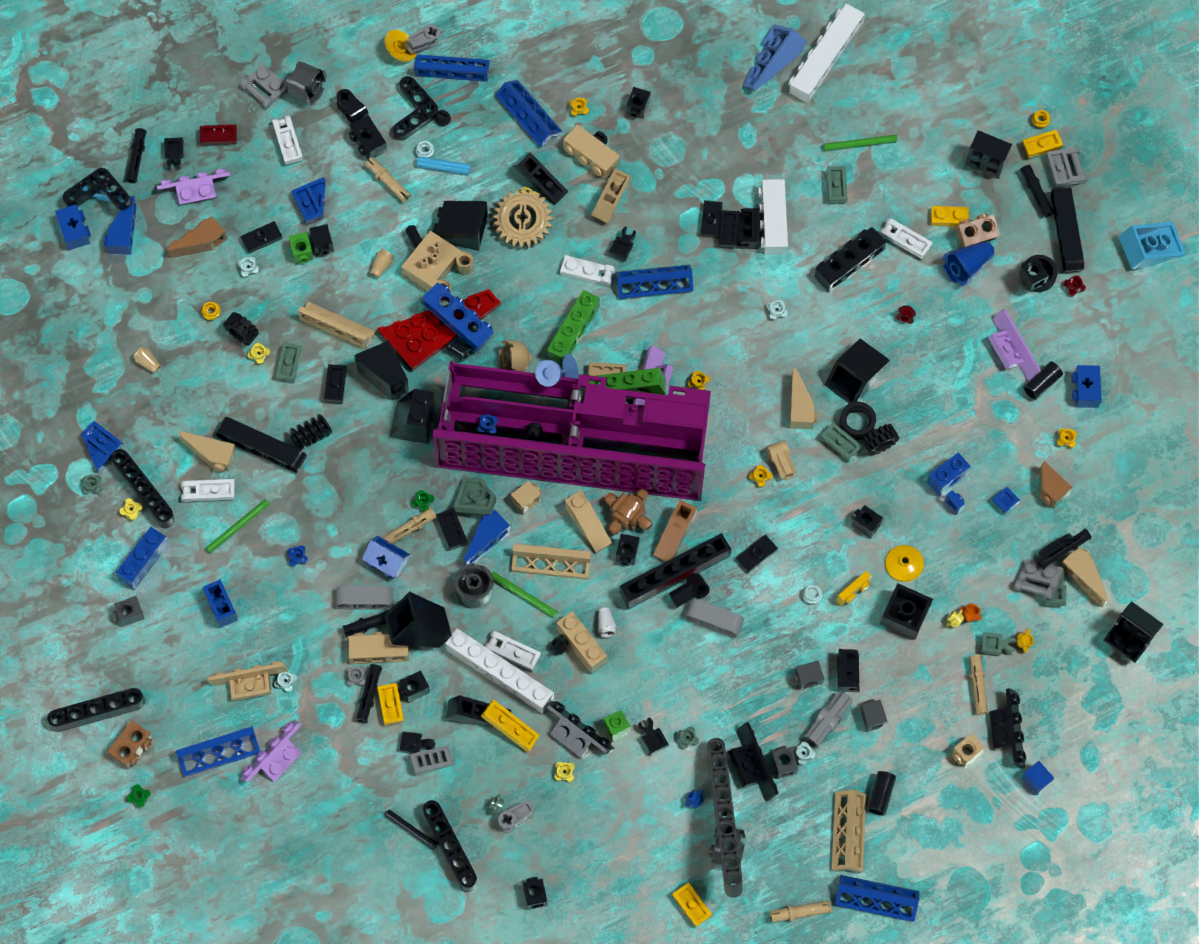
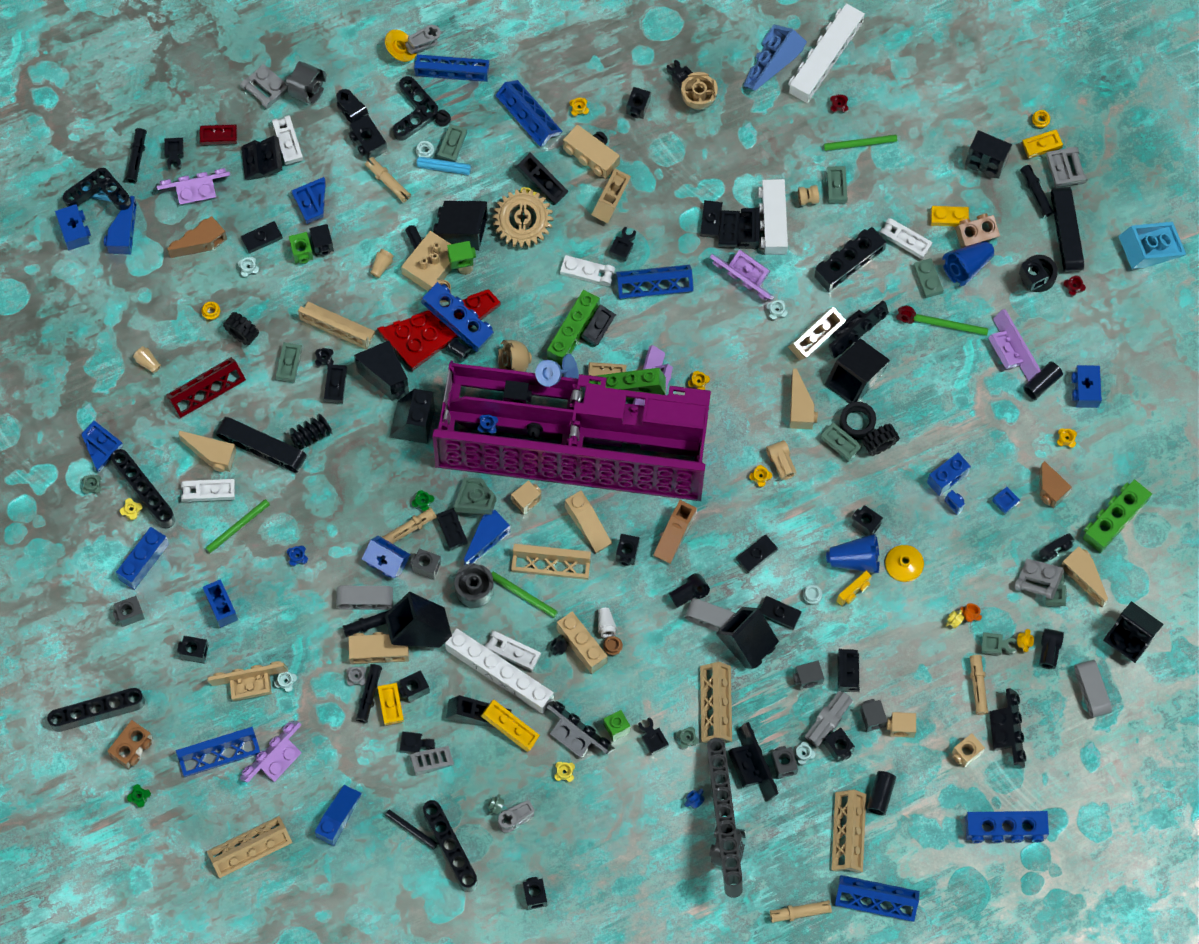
(199, 655): none -> black brick
(203, 380): none -> dark red fence
(250, 848): none -> tan fence
(258, 348): light yellow plate -> none
(261, 158): none -> black slope
(320, 353): none -> black plate
(337, 815): none -> blue slope
(428, 571): none -> dark grey brick
(452, 143): none -> sand green plate
(461, 255): none -> bright green brick
(517, 392): none -> black brick
(598, 325): none -> black plate
(612, 645): none -> medium nougat plate
(628, 511): medium nougat piece -> none
(675, 571): black brick -> none
(678, 74): none -> black plate
(692, 905): yellow plate -> none
(699, 90): none -> tan cylinder
(720, 701): none -> tan fence
(746, 269): none -> lavender bracket
(748, 636): none -> black slope
(780, 612): none -> black plate
(808, 195): none -> tan wheel
(816, 333): none -> brick
(839, 99): none -> dark red plate
(839, 736): none -> black brick
(856, 327): none -> black bracket
(856, 555): none -> blue cone
(902, 724): none -> tan brick
(906, 611): black brick -> none
(928, 278): none -> sand green plate
(951, 324): none -> bright green bar
(1036, 819): none -> blue brick
(1037, 777): blue panel -> none
(1051, 643): none -> black piece
(1070, 545): black pin -> none
(1093, 688): none -> light grey beam
(1101, 539): none -> bright green brick

